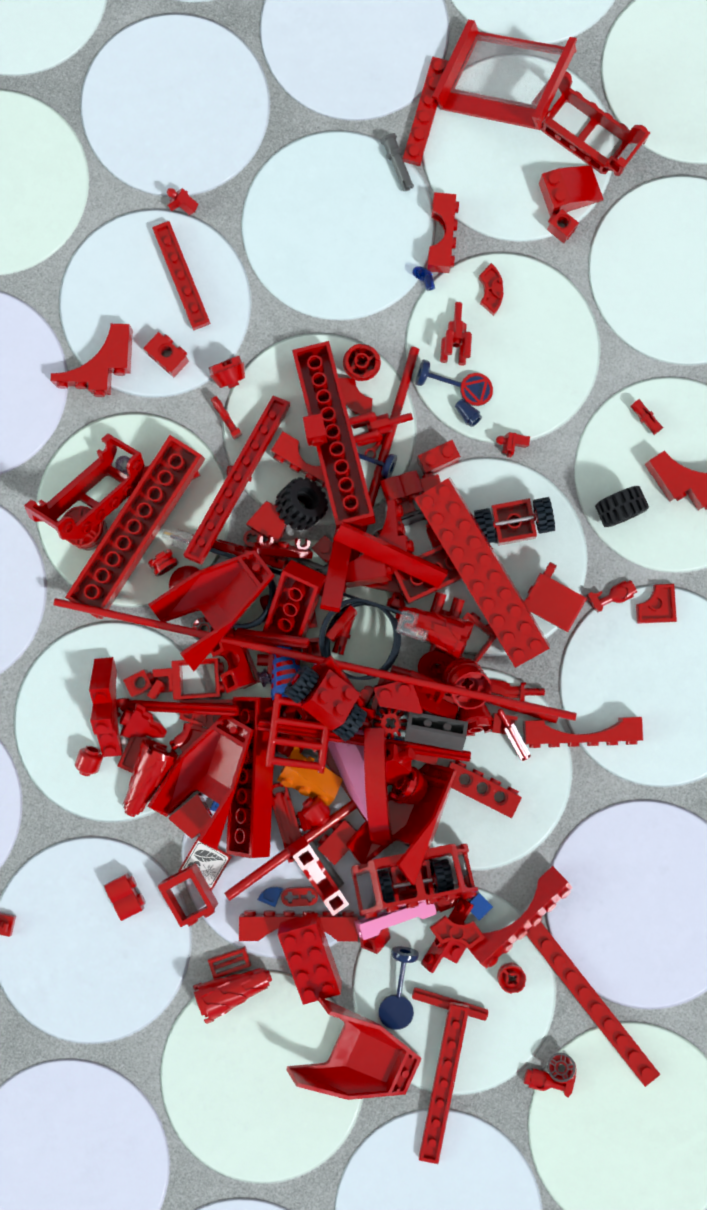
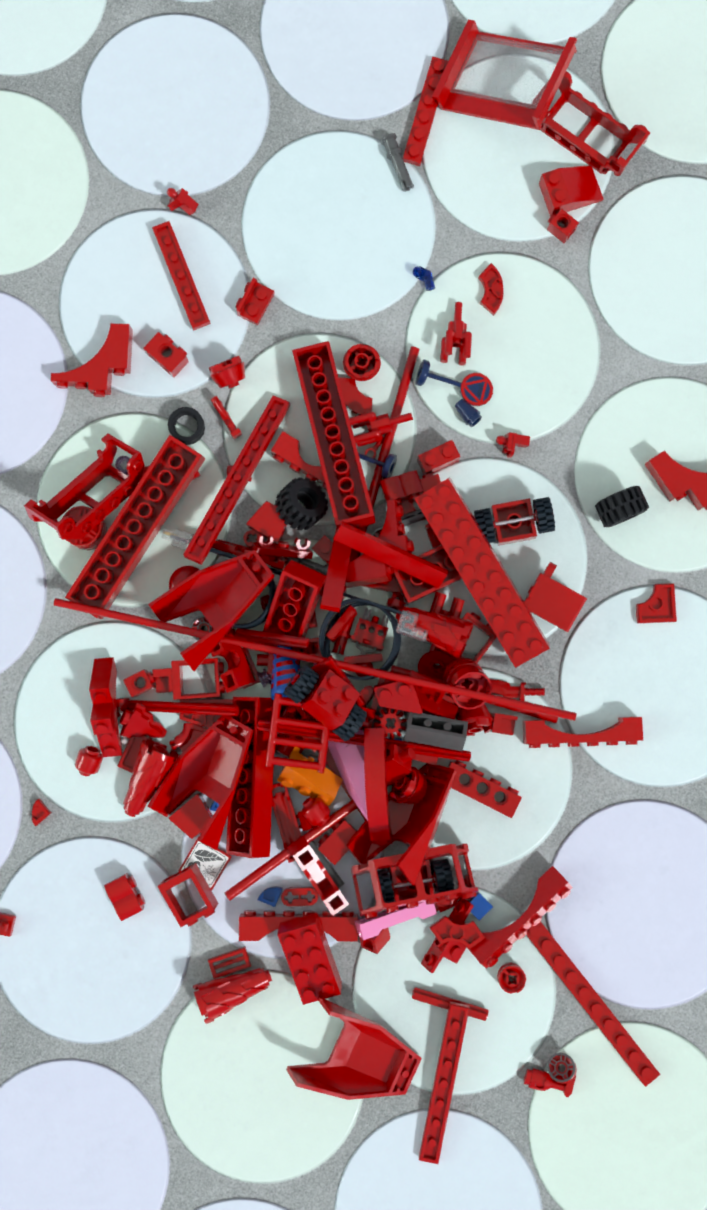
(39, 812): none -> red tile
(156, 689): red tile -> none
(163, 562): red wheel -> none
(191, 412): none -> black tyre
(254, 302): none -> red bracket
(315, 430): red brick -> none
(364, 660): none -> red tile
(368, 639): none -> red piece
(396, 1010): dark blue piece -> none
(443, 211): red arch -> none
(514, 737): axle -> none
(618, 594): red piece -> none
(646, 416): red pin -> none

